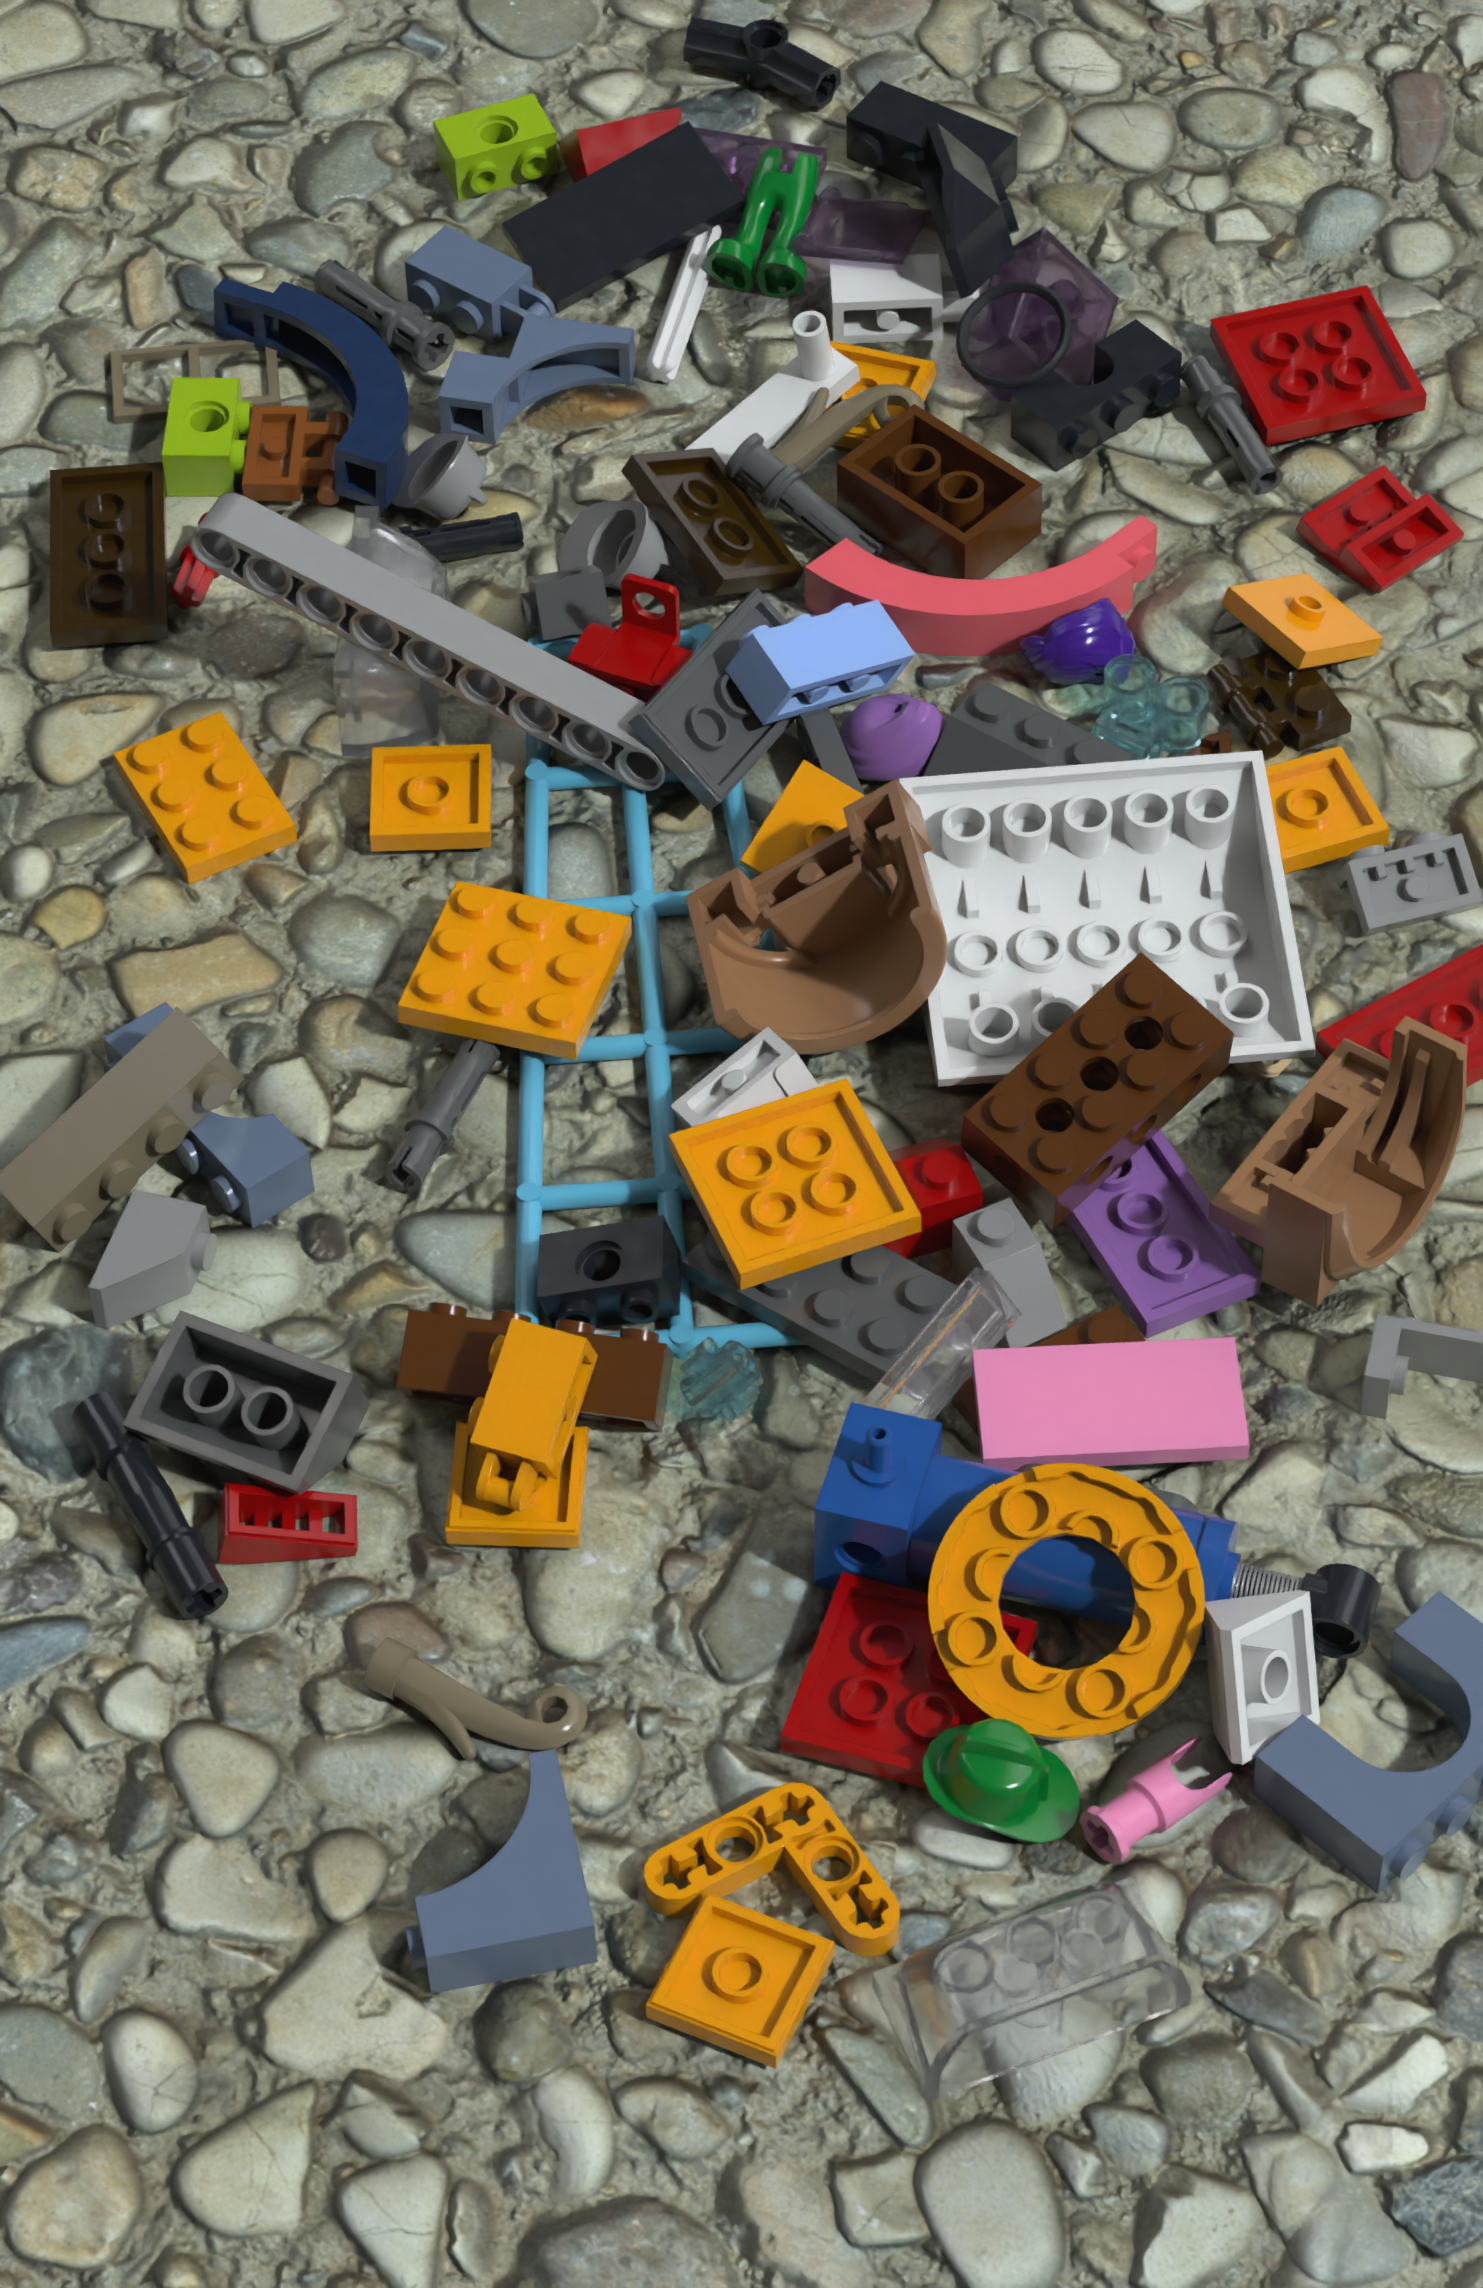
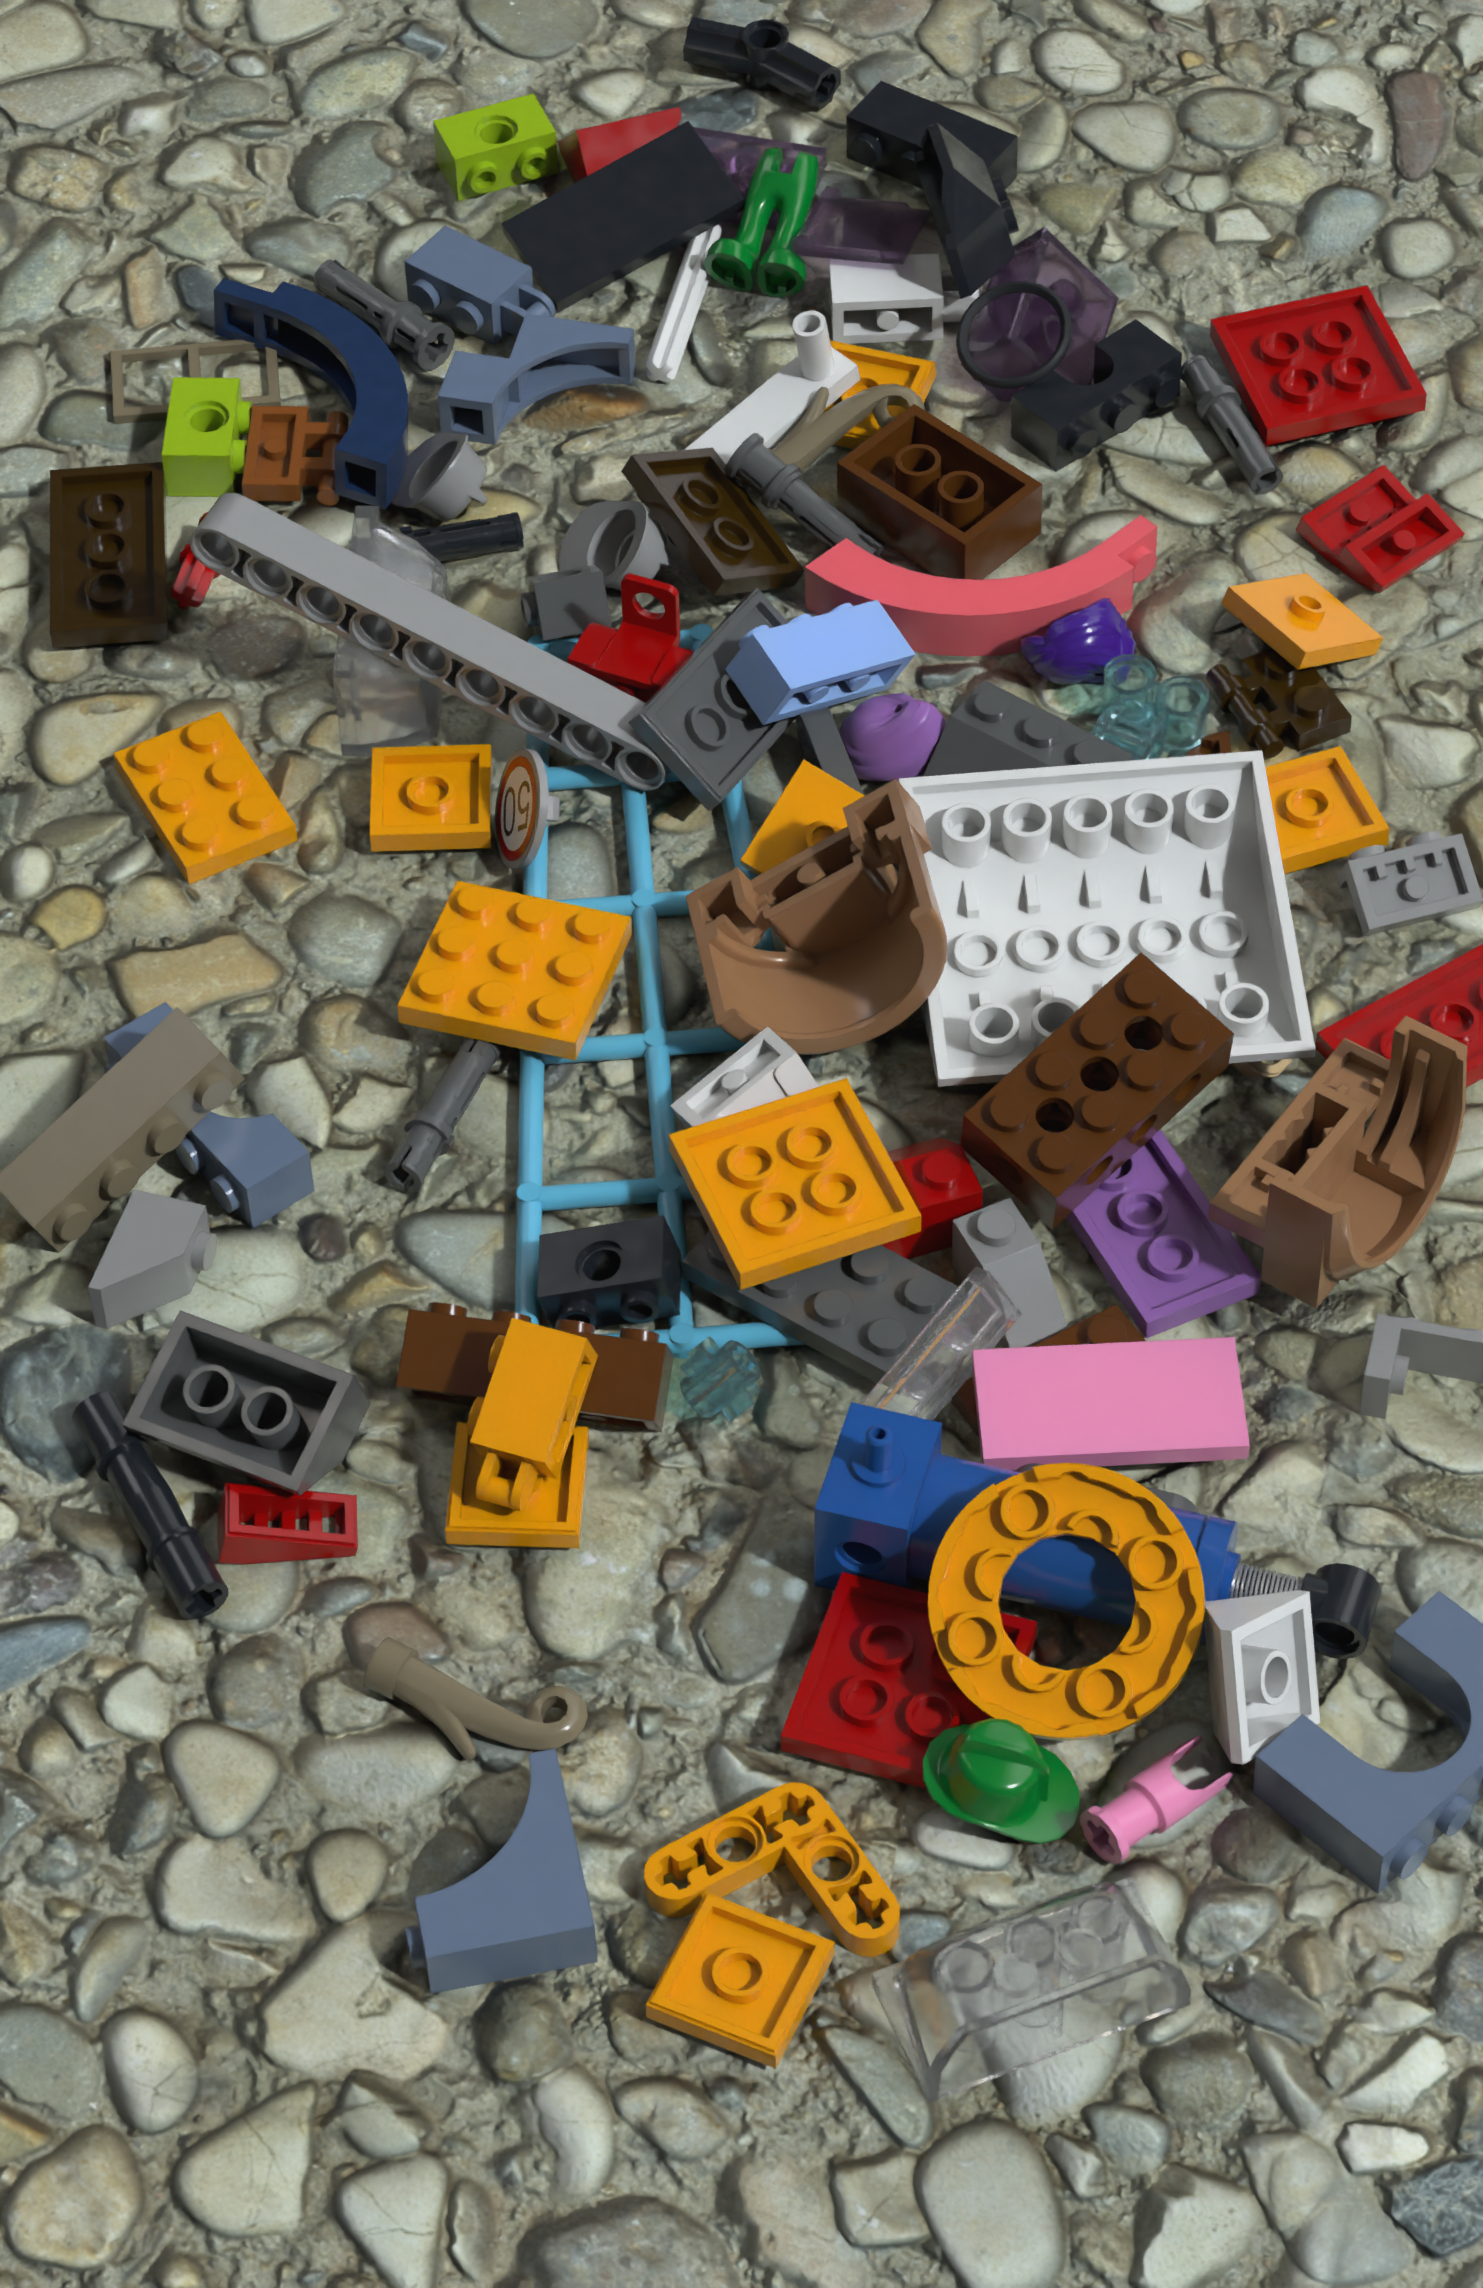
(523, 809): none -> piece

